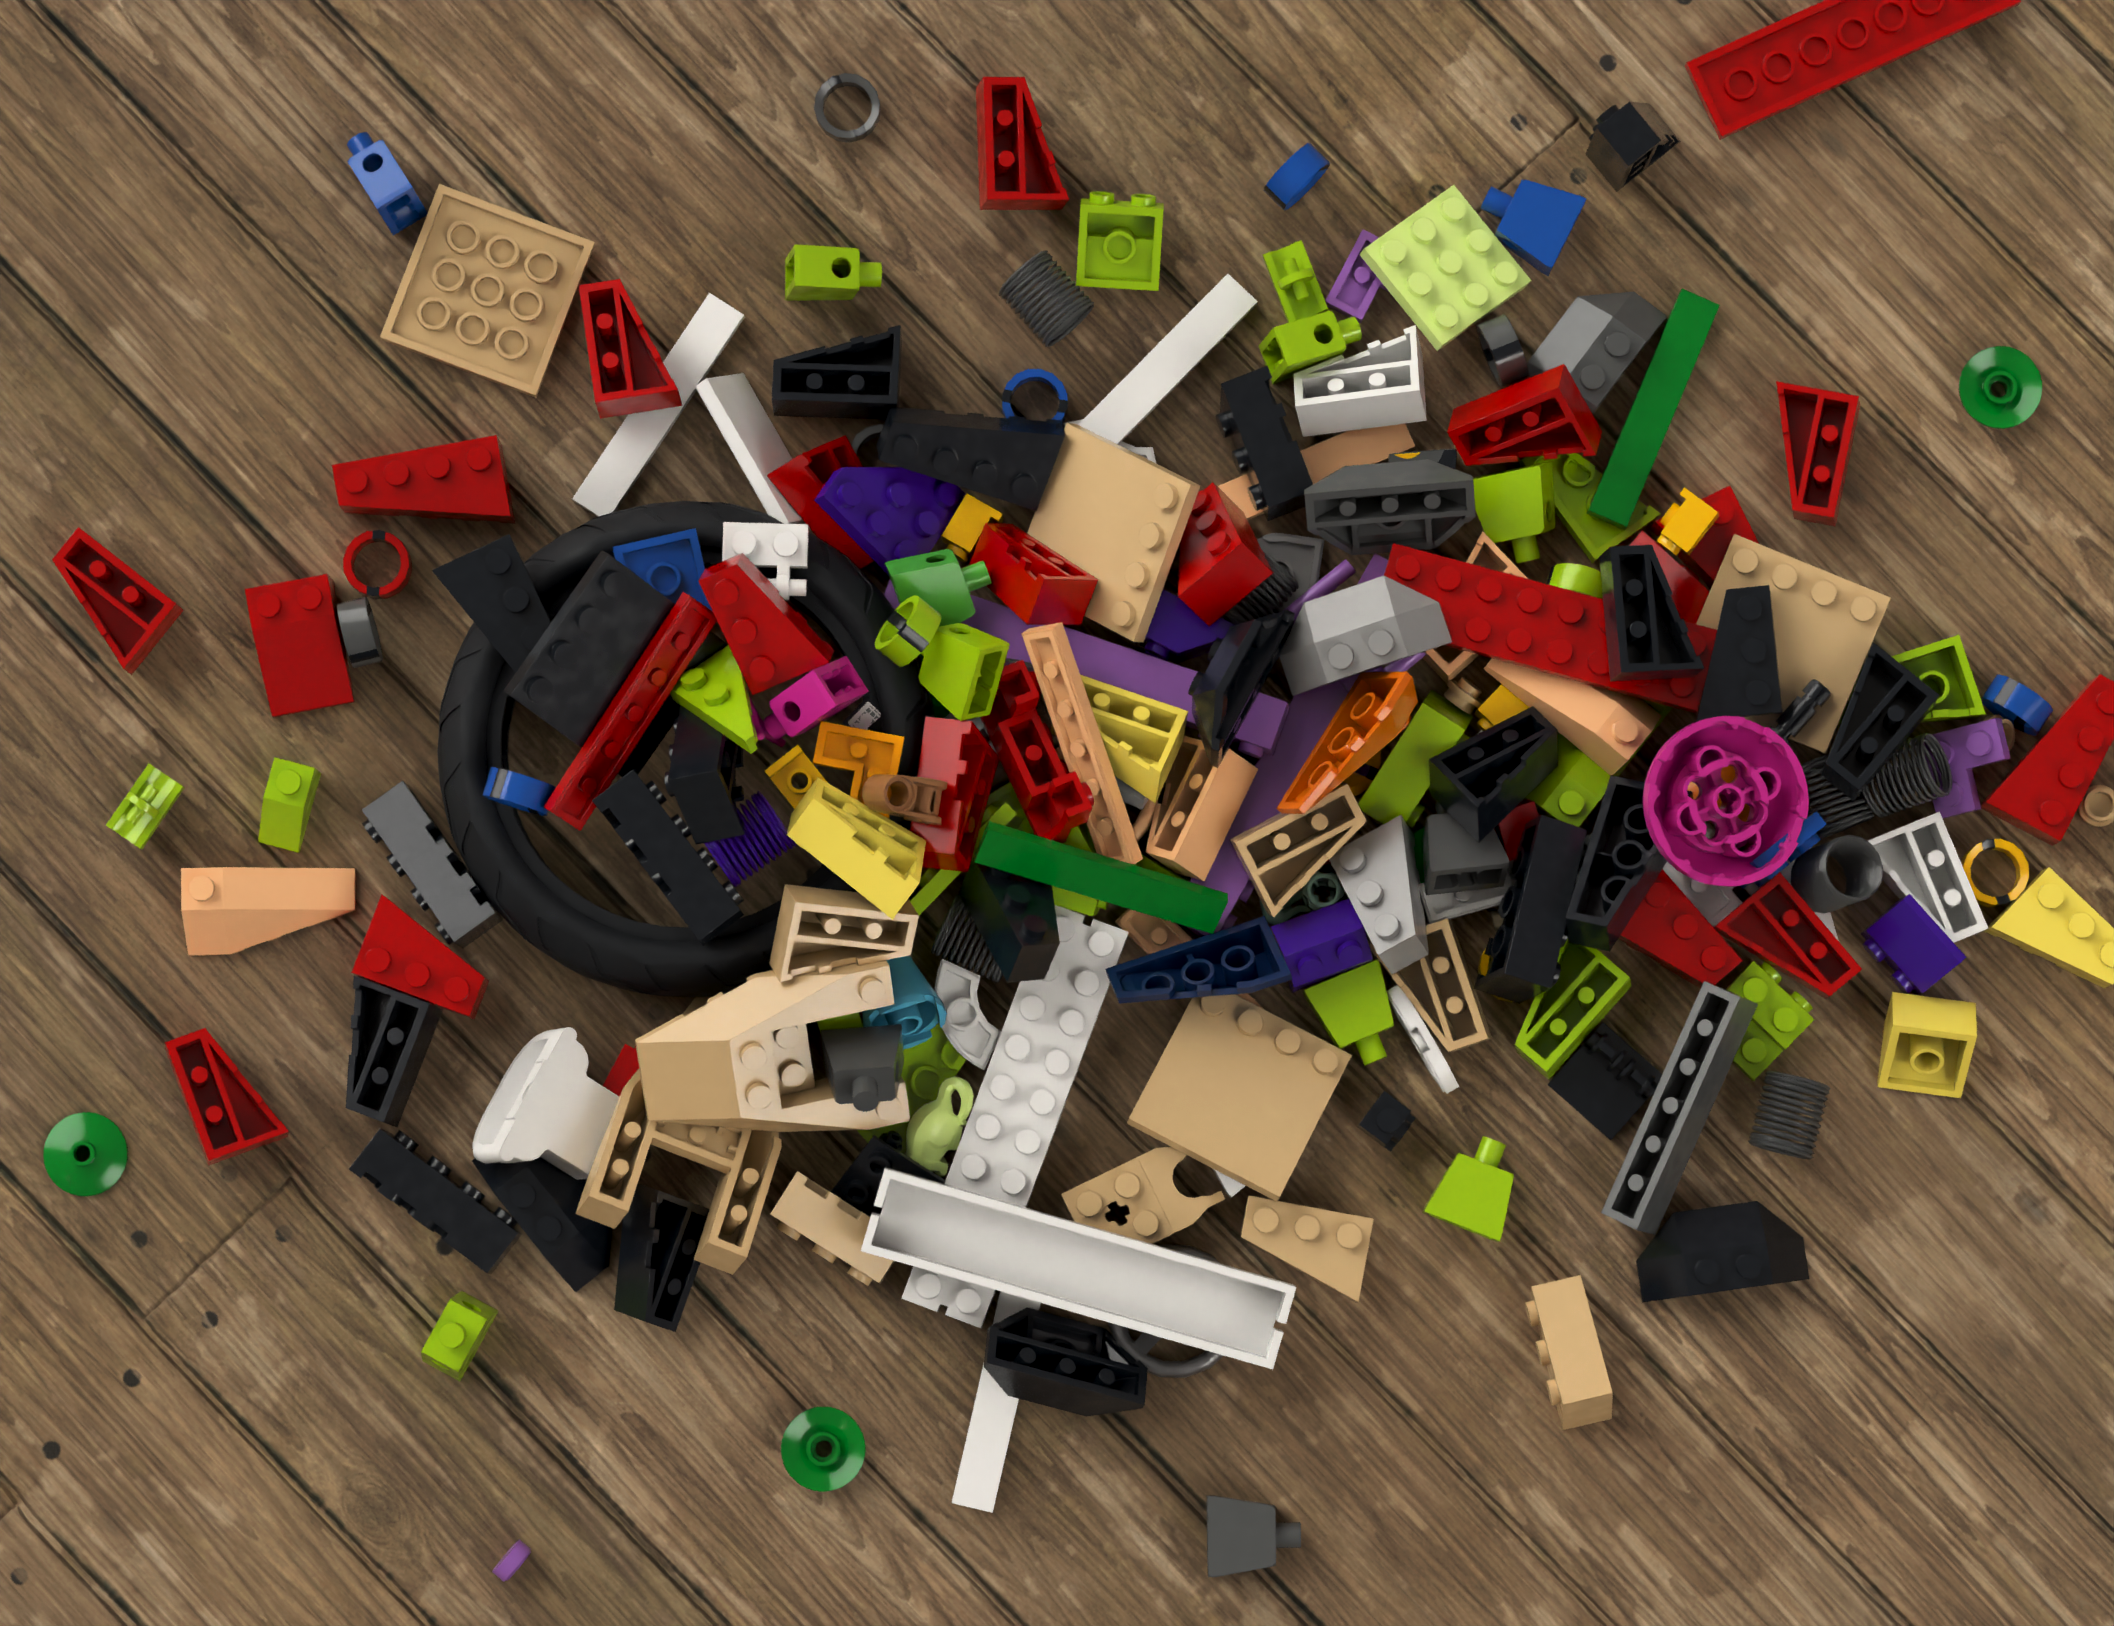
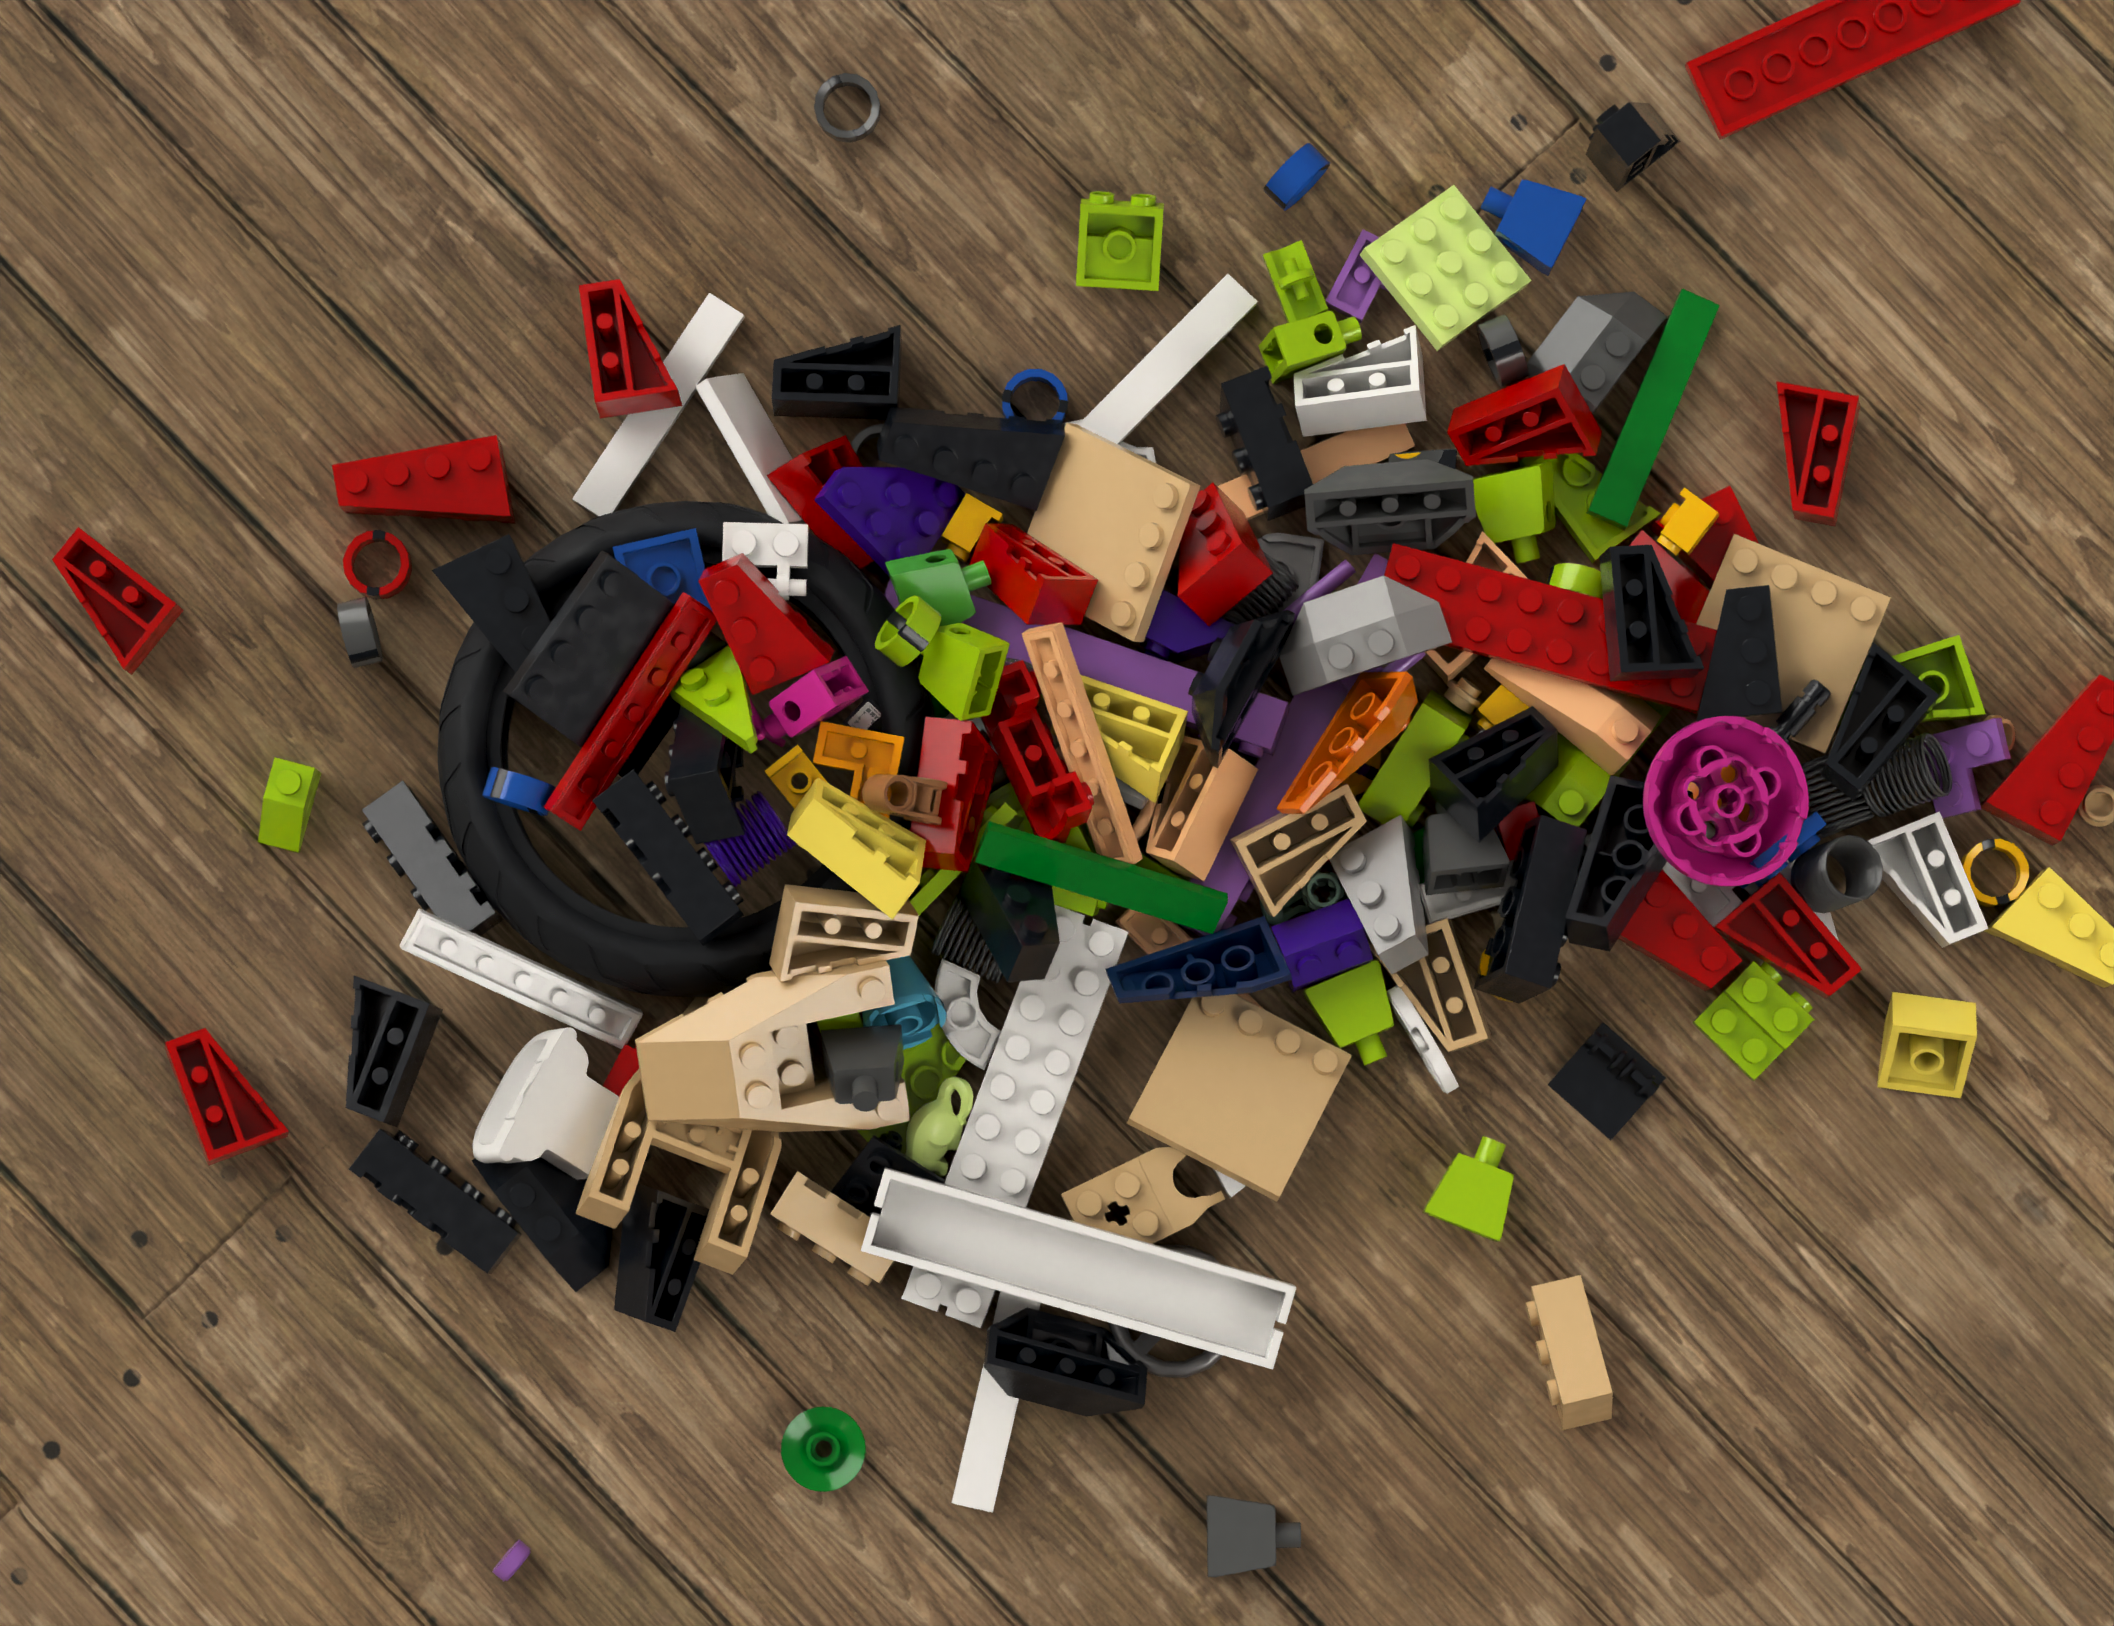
(106, 1159): green dish -> none
(145, 806): lime hips -> none
(251, 905): light nougat wedge -> none
(300, 645): red slope -> none
(384, 182): blue torso -> none
(416, 963): red wedge -> none
(458, 1334): lime torso -> none
(487, 290): tan plate -> none
(521, 979): none -> white tile
(811, 274): lime torso -> none
(1012, 150): red wedge -> none
(1074, 311): dark grey piece -> none
(1311, 1240): tan wedge -> none
(1386, 1121): black brick -> none
(1571, 1009): lime wedge -> none
(1679, 1108): dark grey brick -> none
(1720, 1252): black wedge -> none
(1796, 1084): dark grey piece -> none
(1911, 946): dark purple slope -> none
(2014, 372): green dish -> none
(2017, 703): blue piece -> none

